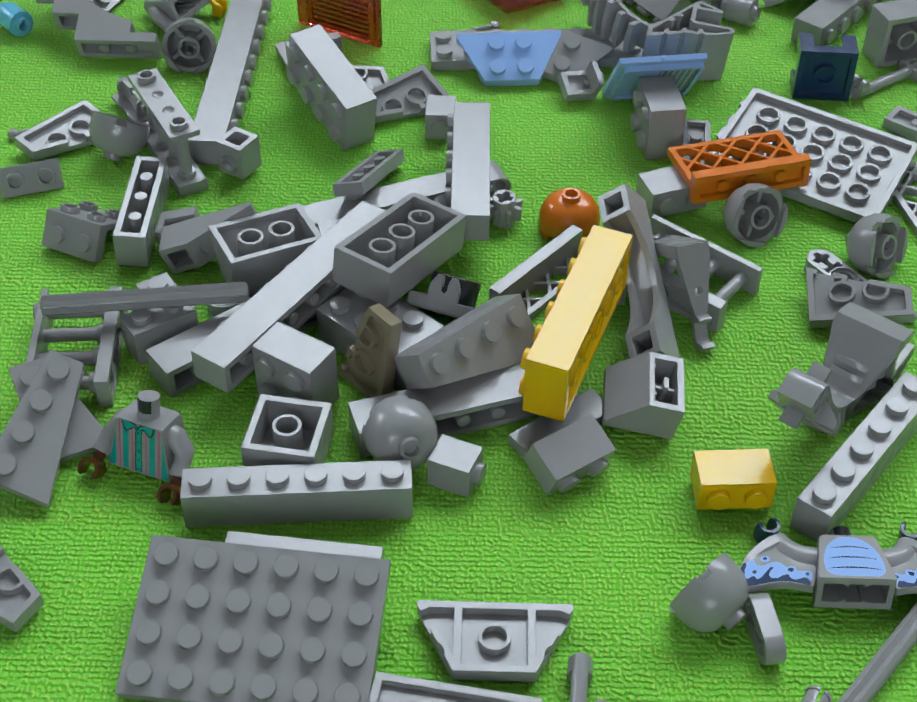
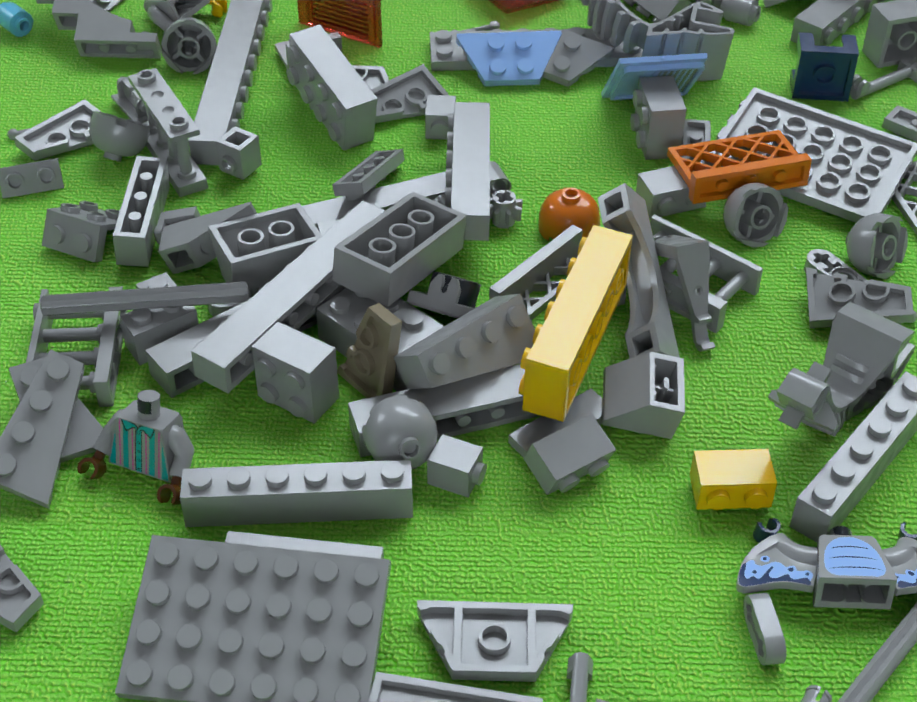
(288, 432): light grey brick -> none
(582, 83): light grey bracket -> none
(713, 597): light grey cylinder -> none

